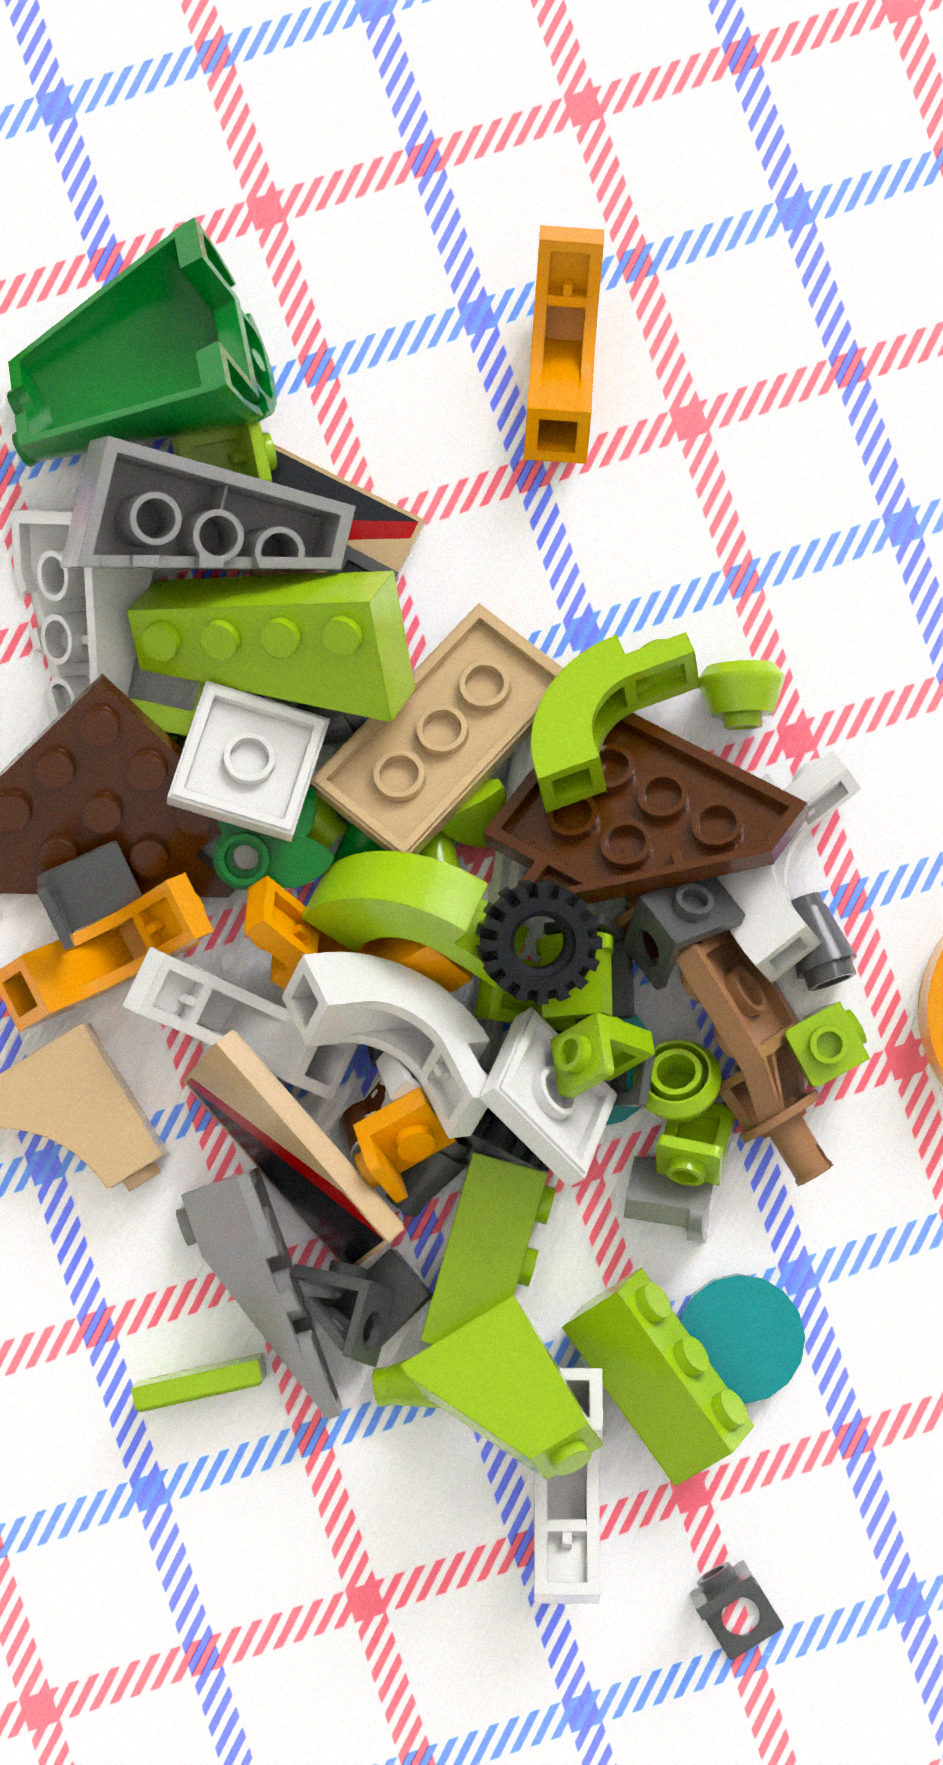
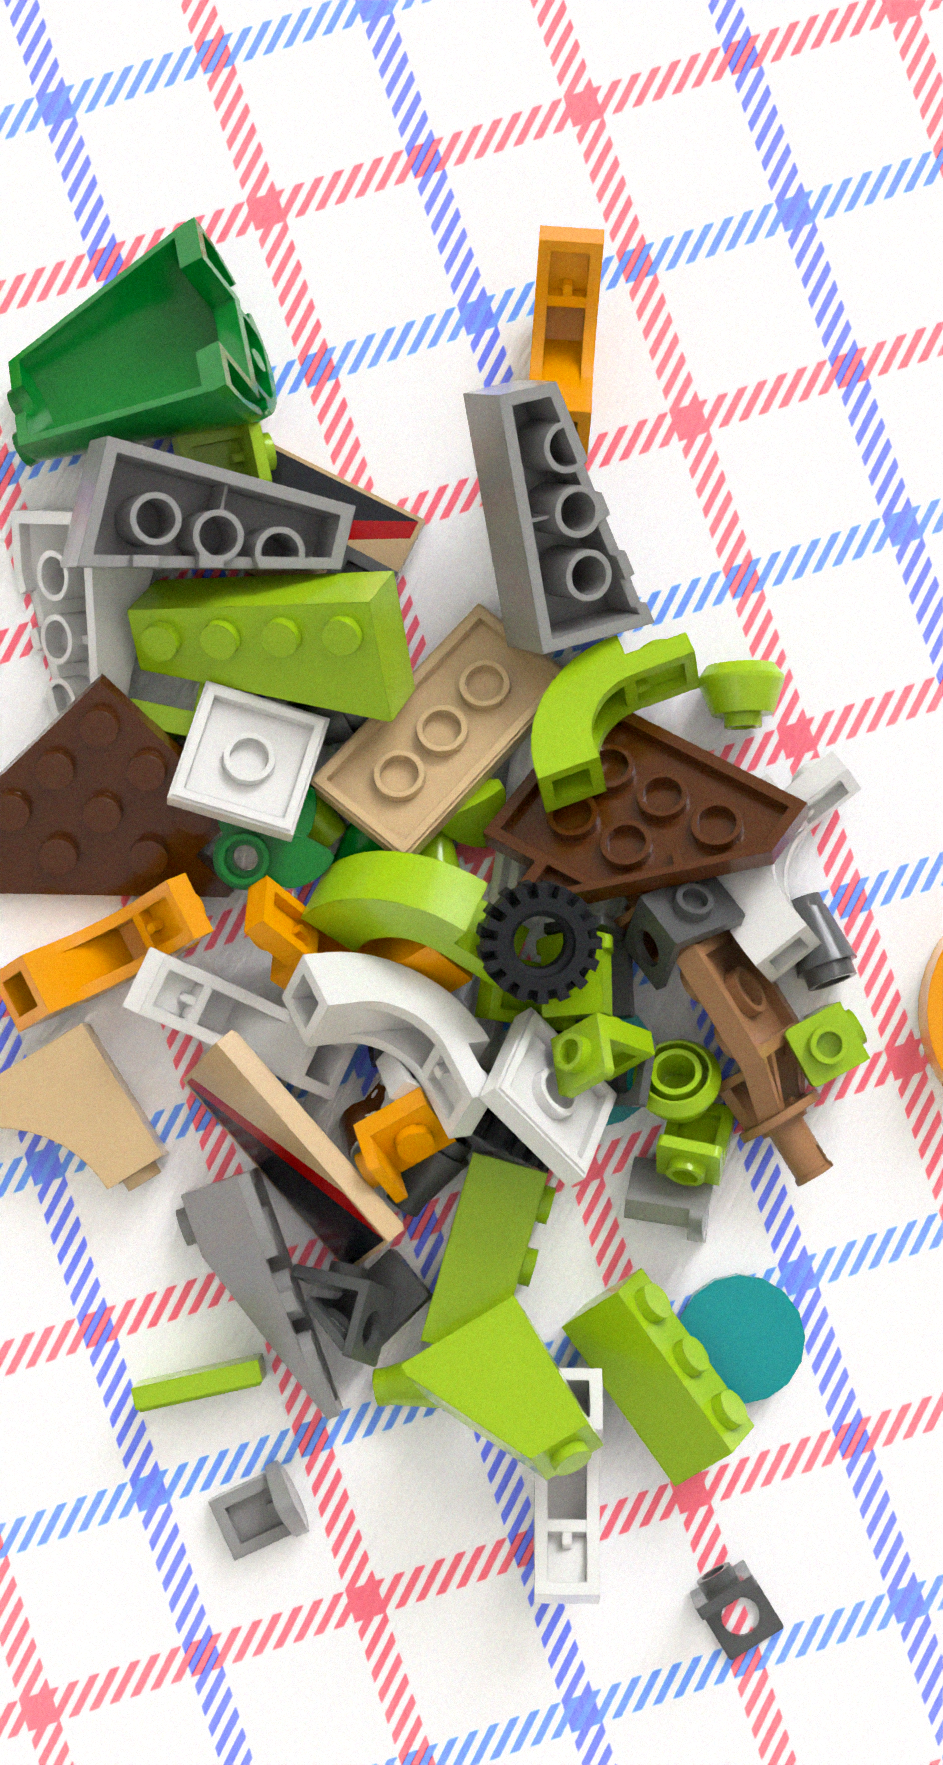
(86, 890): dark grey bracket -> none
(260, 1511): none -> light grey tile
(545, 522): none -> light grey wedge

